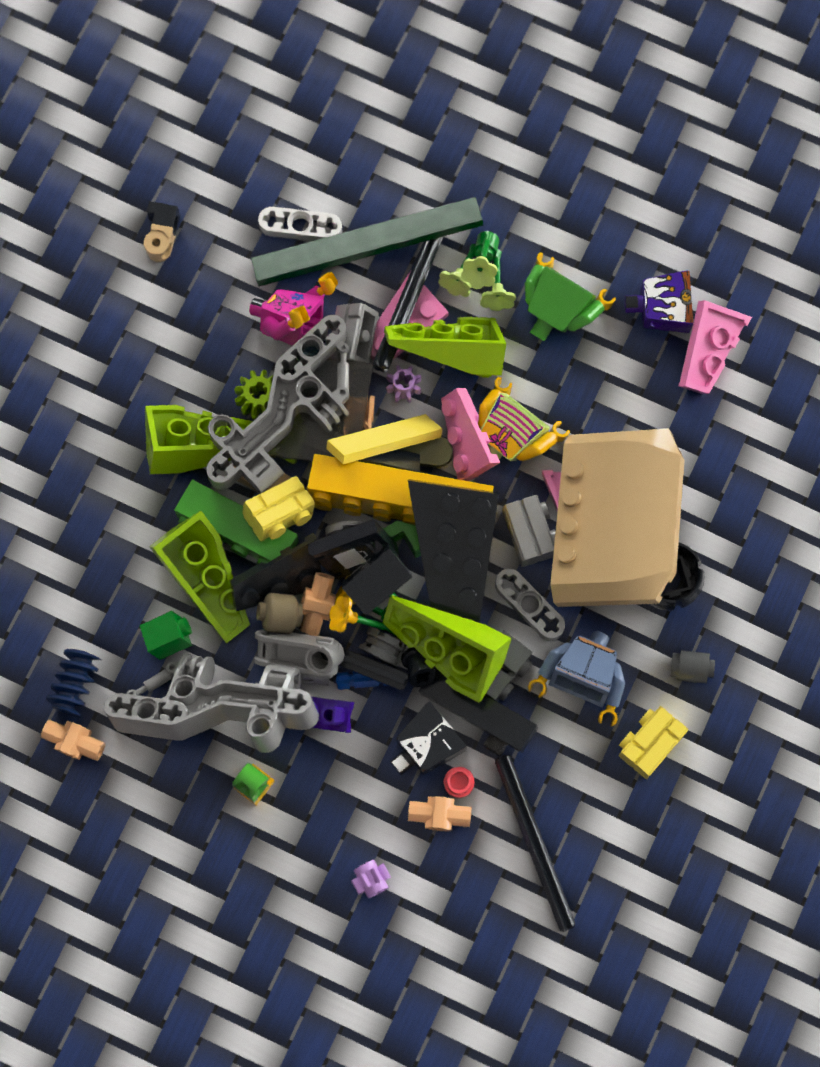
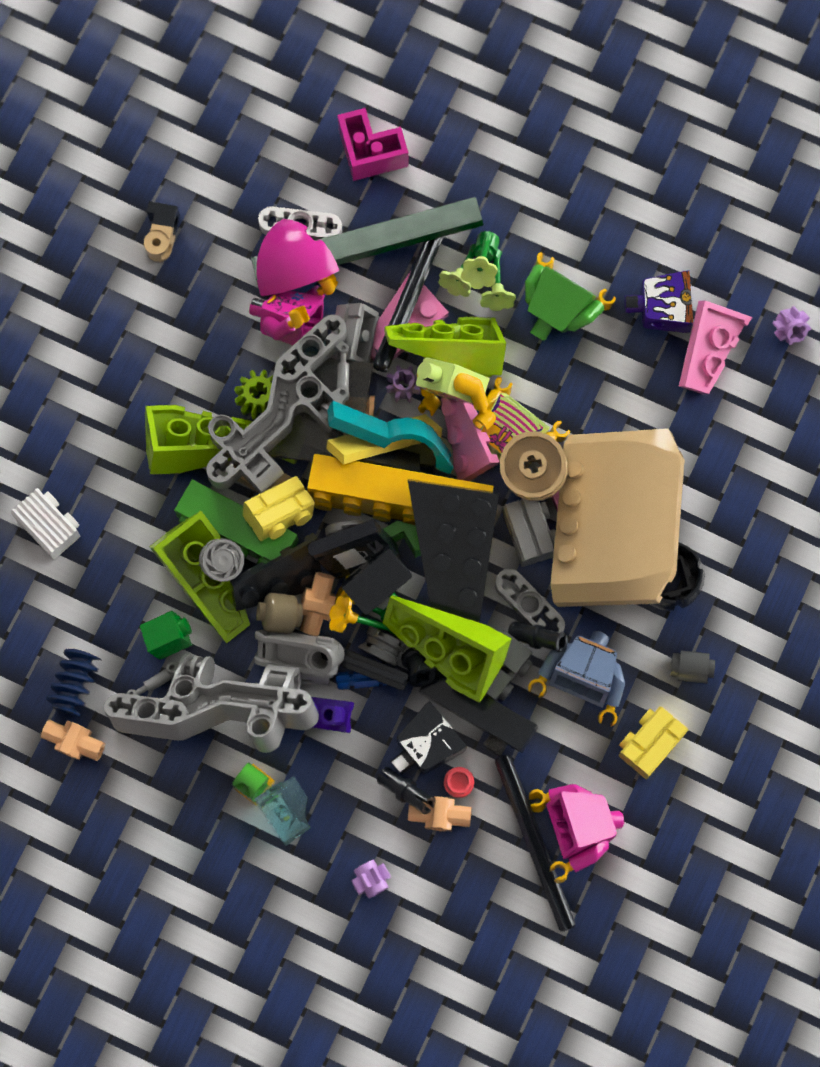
(45, 523): none -> white brick
(221, 559): none -> light grey wheel
(285, 809): none -> clear light blue slope
(291, 259): none -> dark pink brick
(369, 152): none -> dark pink brick
(384, 433): none -> teal piece
(406, 790): none -> black pin
(453, 383): none -> torso
(531, 448): none -> tan wheel
(538, 636): none -> black pin
(580, 824): none -> torso
(791, 325): none -> lavender gear

